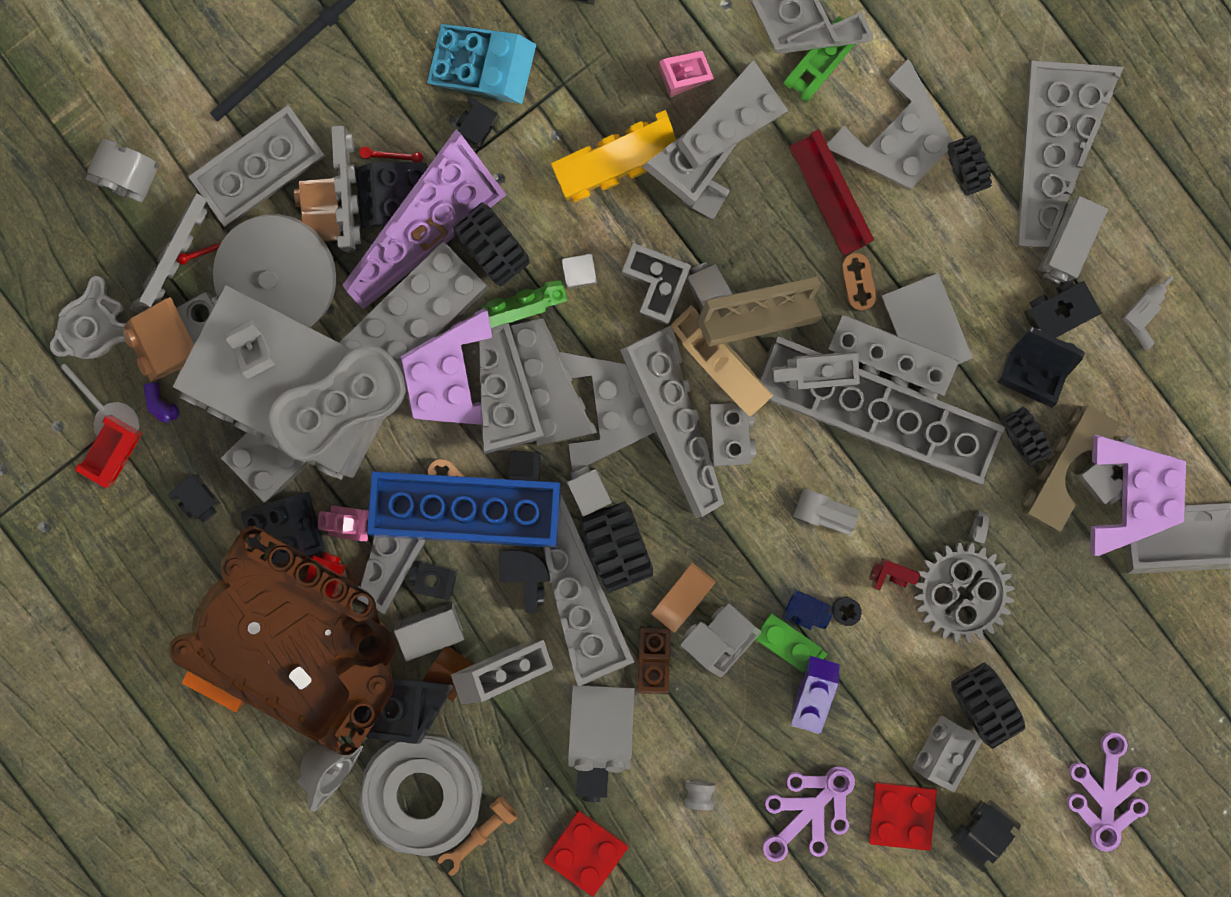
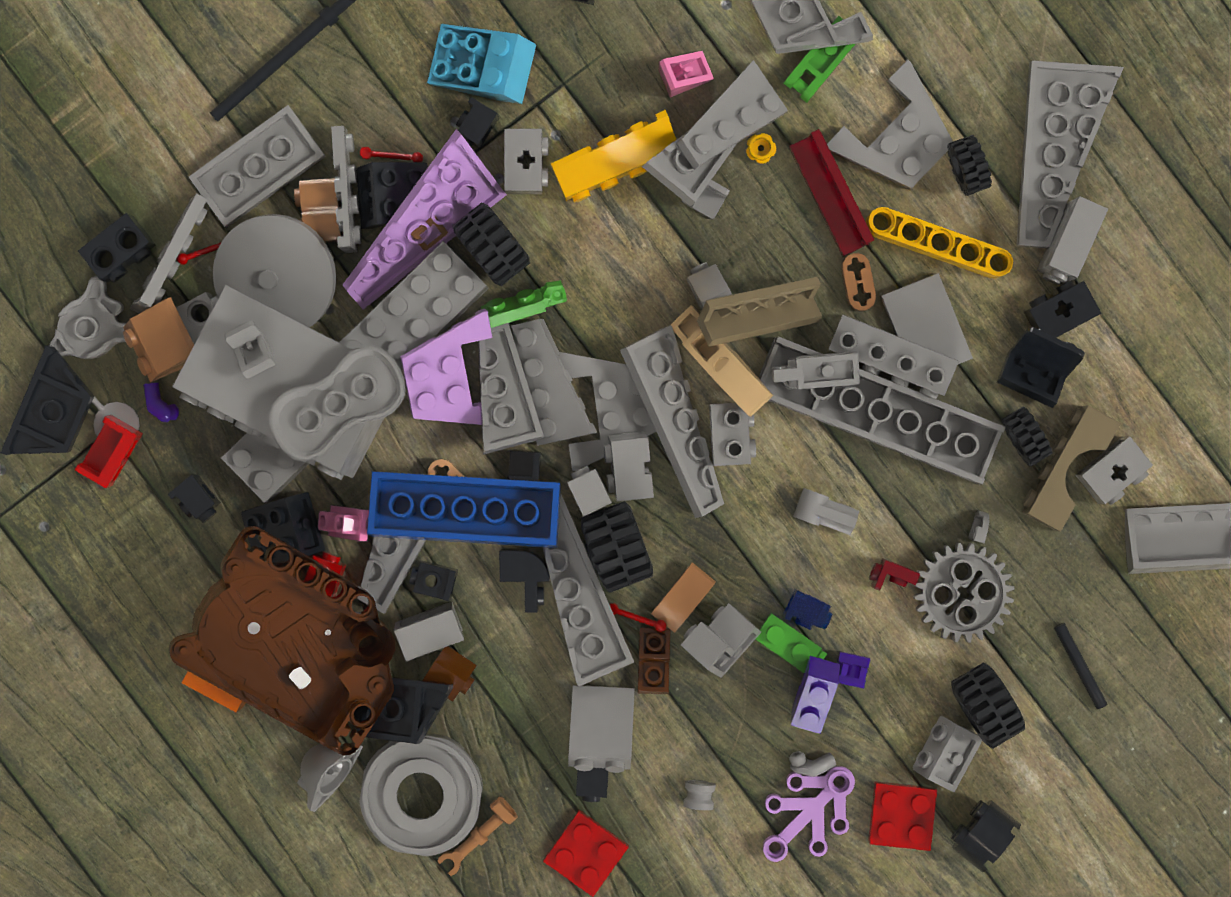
(50, 409): none -> black wing
(113, 241): none -> black brick
(122, 170): light grey brick -> none
(502, 672): light grey brick -> none
(516, 145): none -> light grey brick
(579, 271): slope -> none
(629, 475): none -> light grey brick
(659, 625): none -> red hinge
(663, 276): light grey brick -> none
(760, 140): none -> yellow plate
(811, 768): none -> light grey arm
(847, 620): black bush -> none
(853, 669): none -> dark purple tile
(954, 243): none -> yellow beam
(1080, 666): none -> black bar
(1109, 796): lavender plant -> none
(1143, 312): light grey piece -> none
(1150, 498): lavender wing -> none

